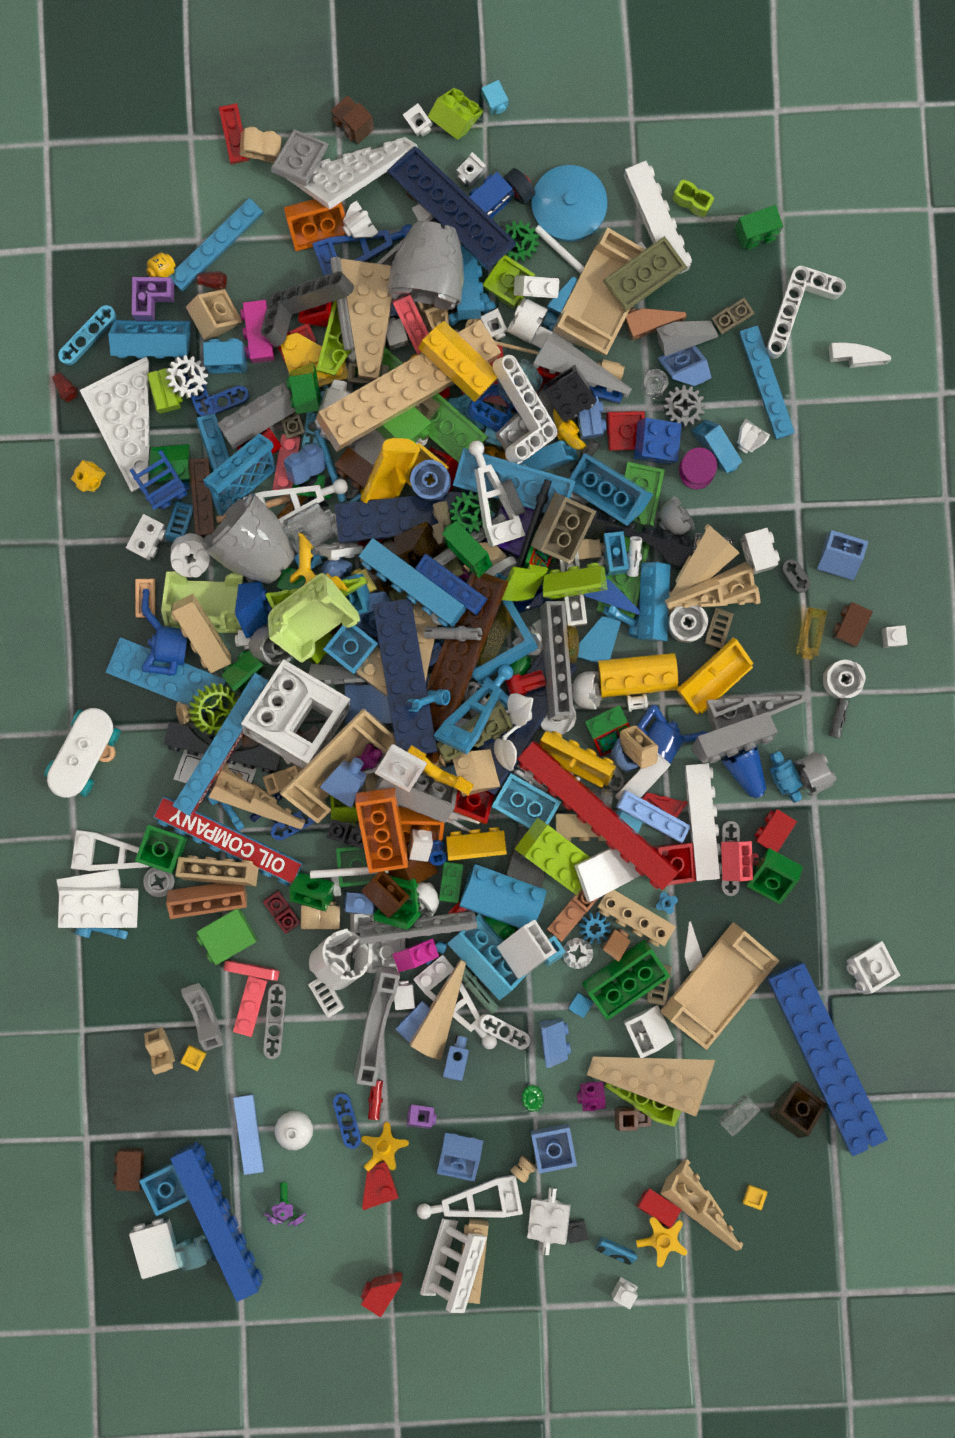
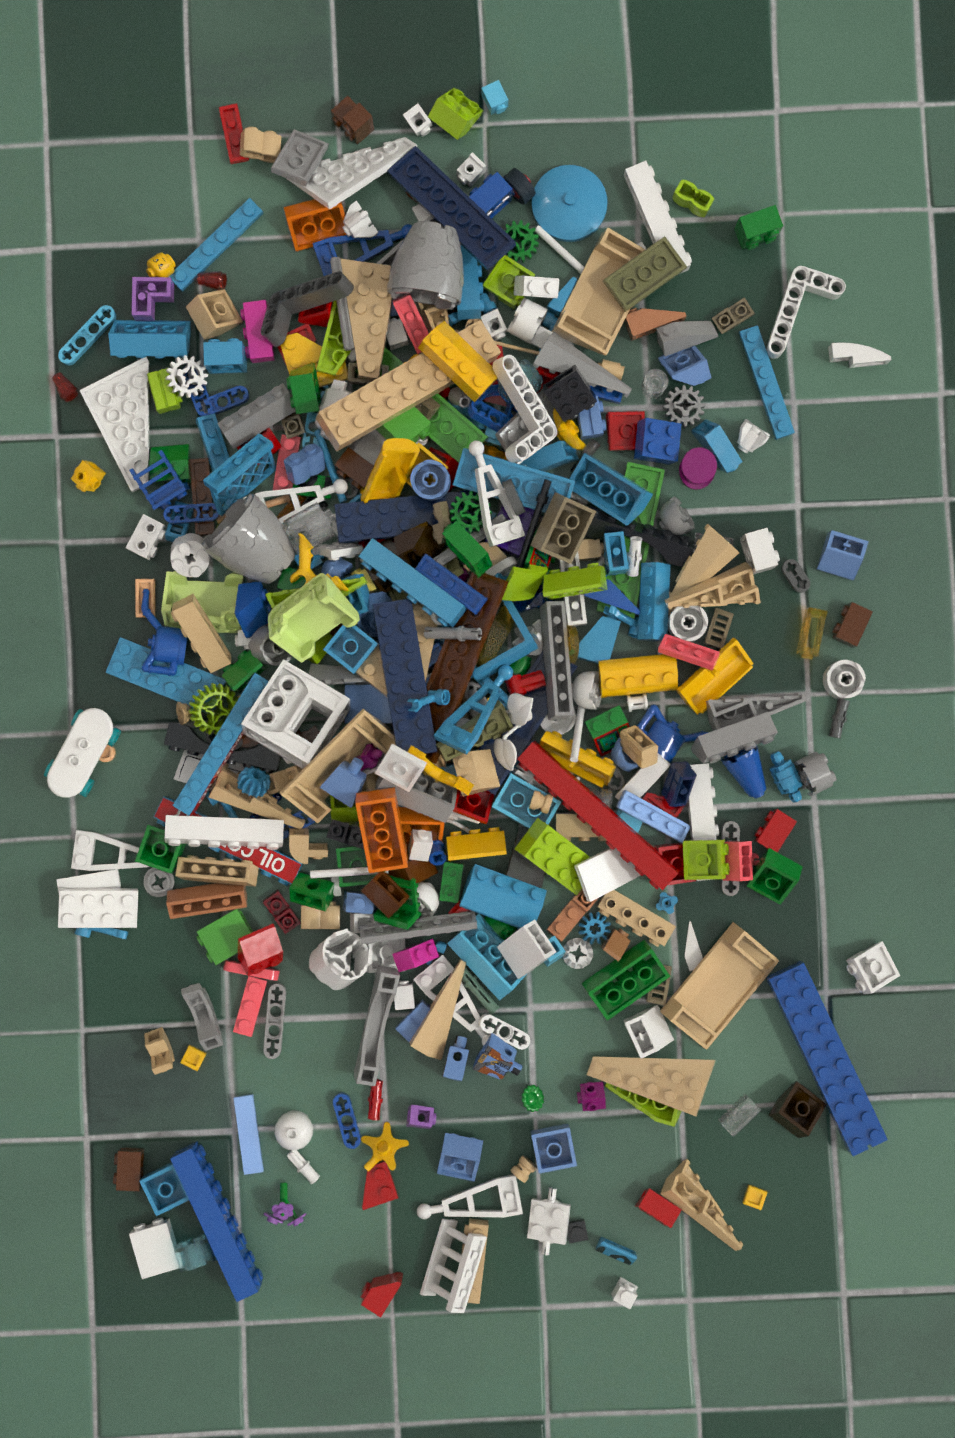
(177, 519): none -> blue beam
(224, 831): none -> white brick
(253, 782): none -> dark azure gear
(260, 950): none -> slope
(302, 849): none -> tan brick
(303, 1166): none -> white axle
(324, 1006): white slope -> none
(458, 397): none -> light grey cone
(496, 1058): none -> torso
(541, 802): none -> tan wheel
(554, 1041): medium blue slope -> none
(577, 734): none -> white bar
(580, 1004): dark azure slope -> none
(630, 1118): reddish brown brick -> none
(663, 1240): yellow animal -> none
(678, 784): none -> dark blue brick
(688, 652): none -> coral plate
(705, 859): none -> lime plate
(894, 636): white brick -> none

